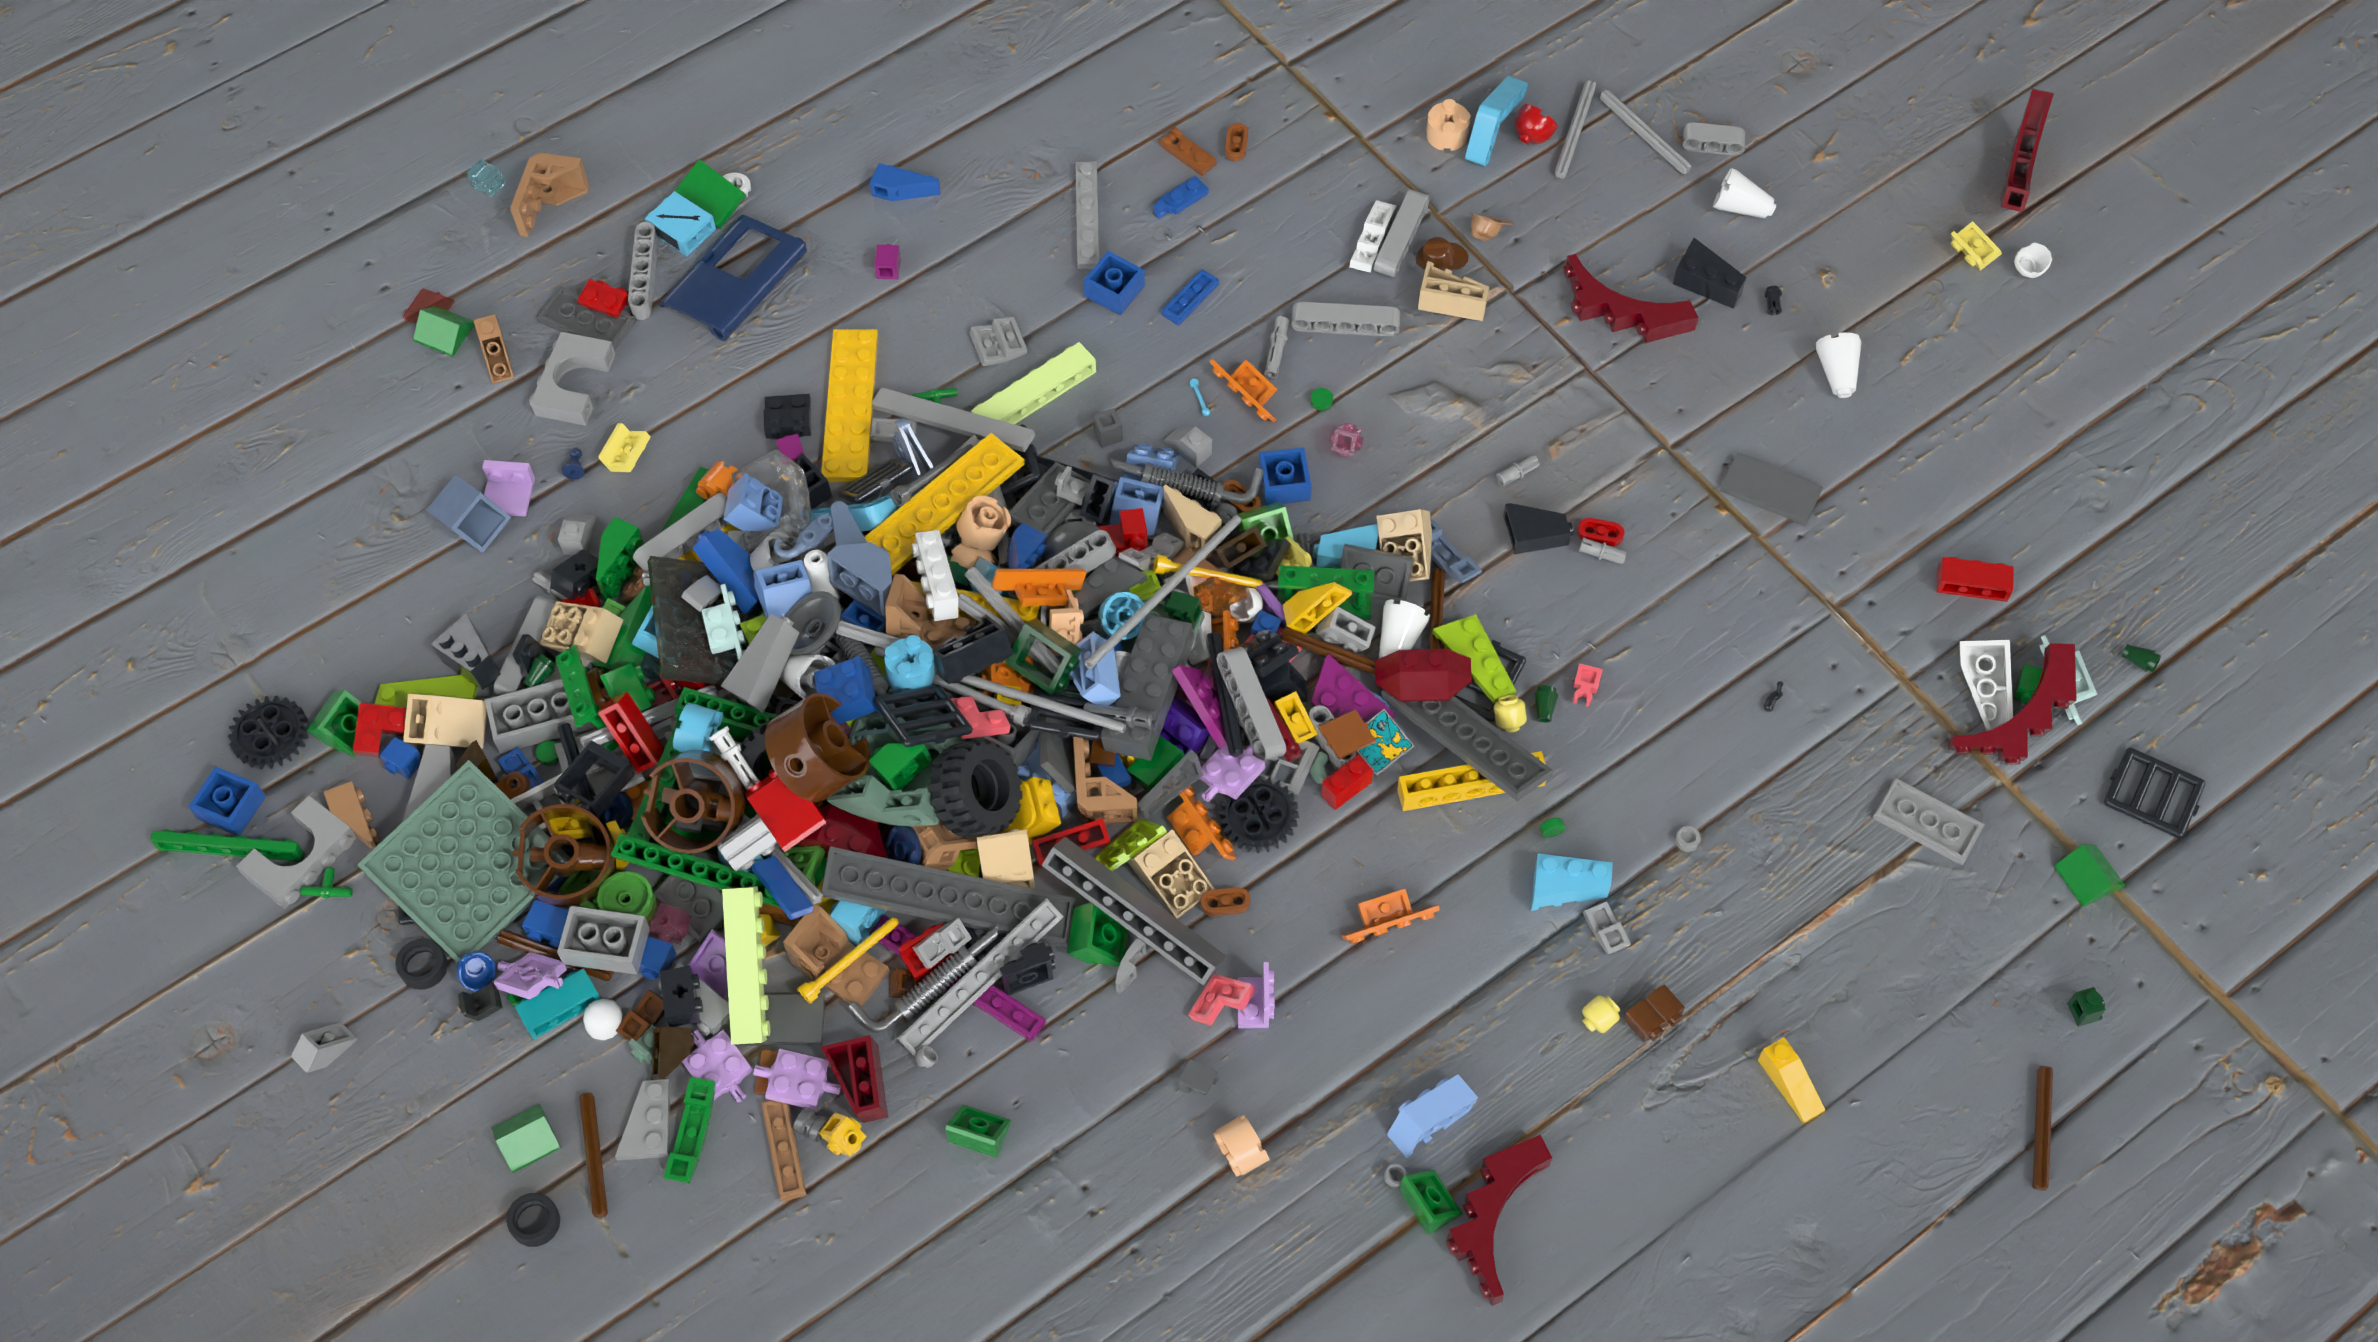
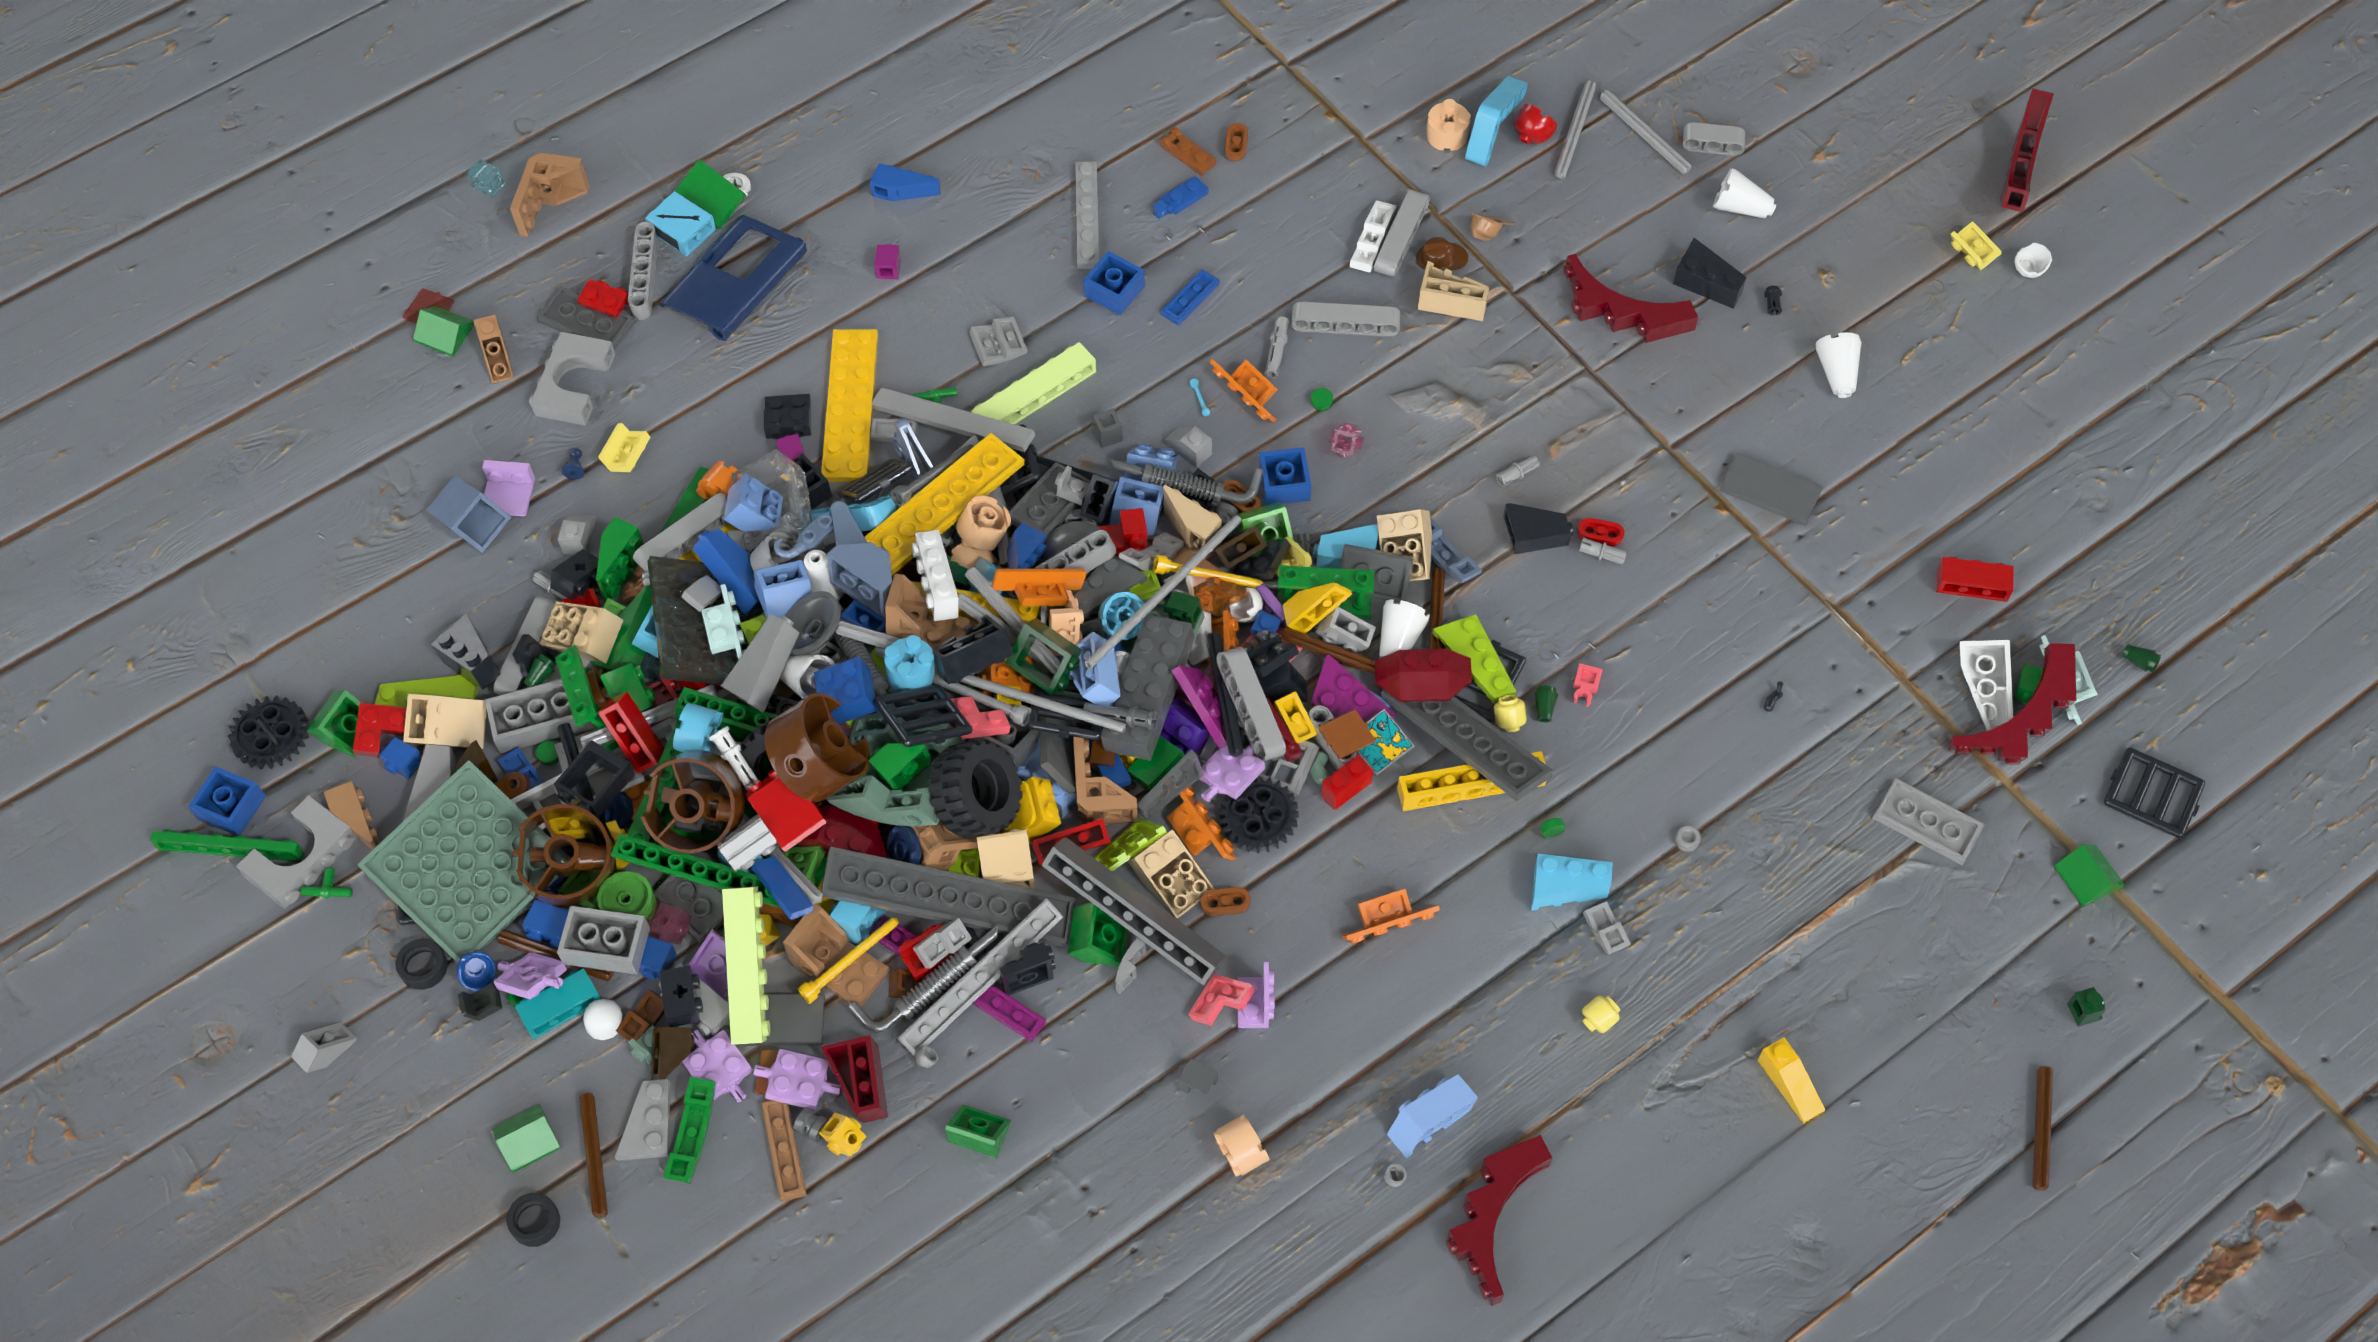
(1429, 1200): green slope -> none
(1654, 1013): reddish brown brick -> none

